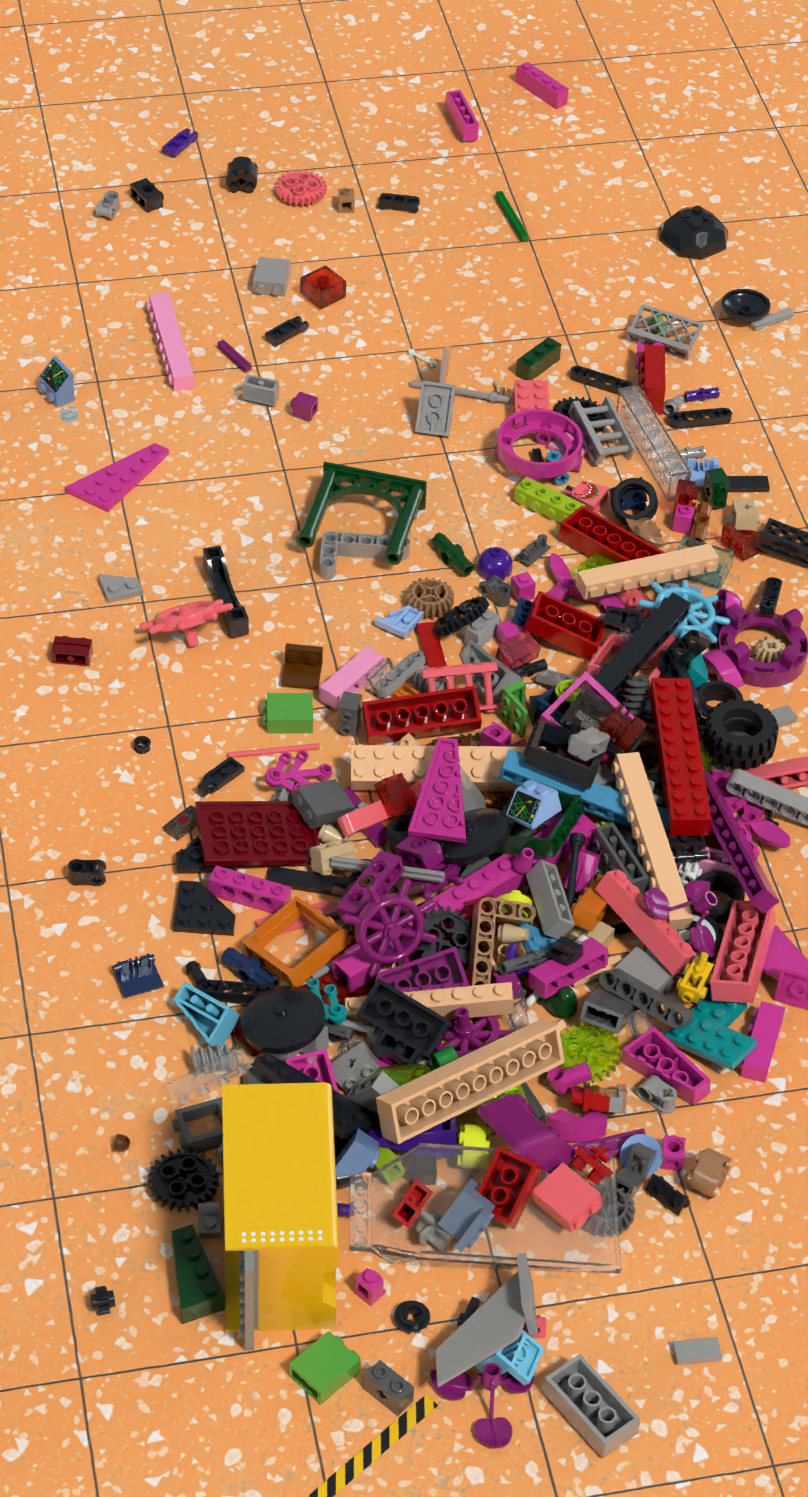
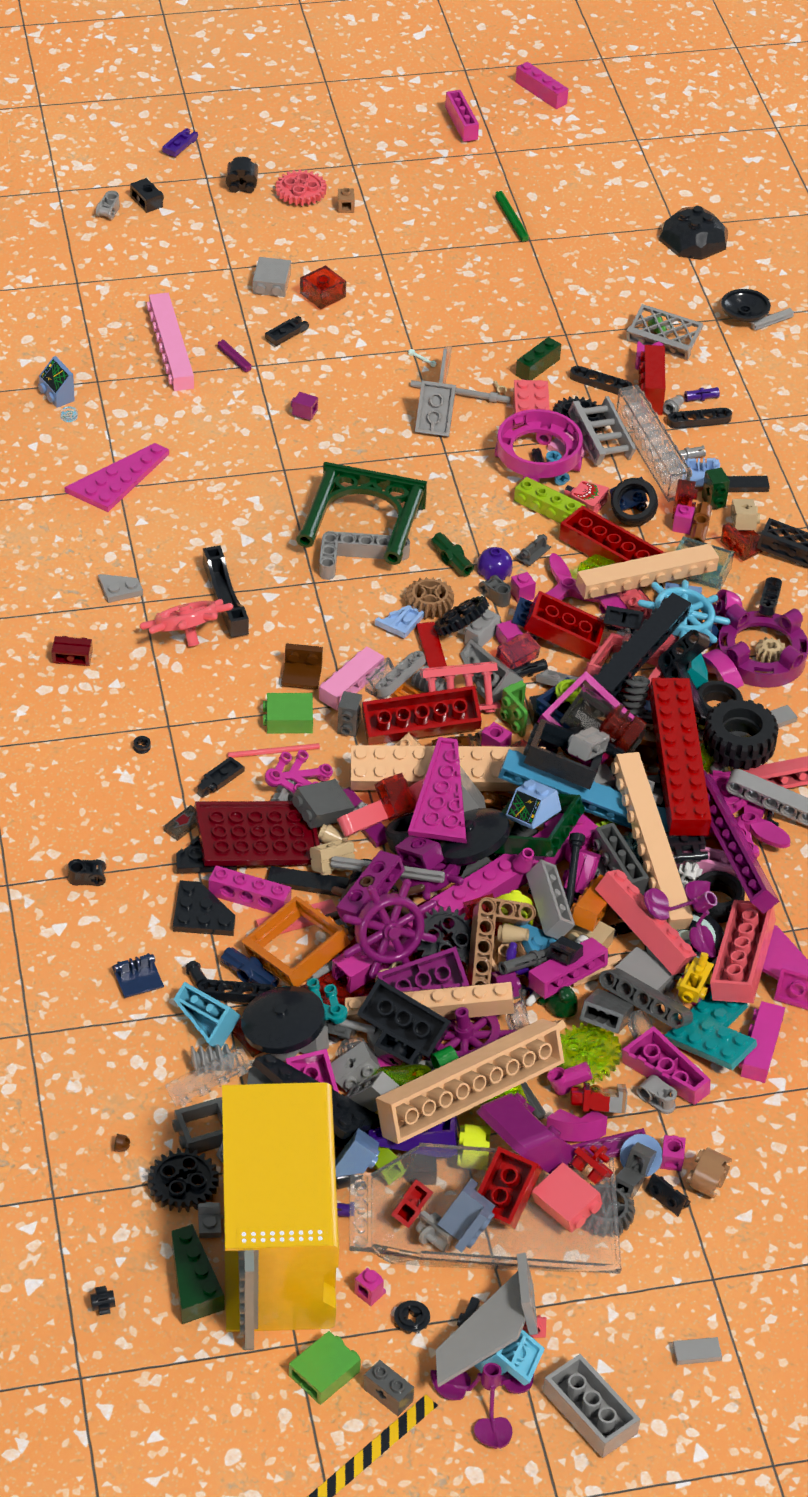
(260, 390): light grey brick -> none
(399, 202): black plate -> none
(646, 530): medium nougat hair -> none

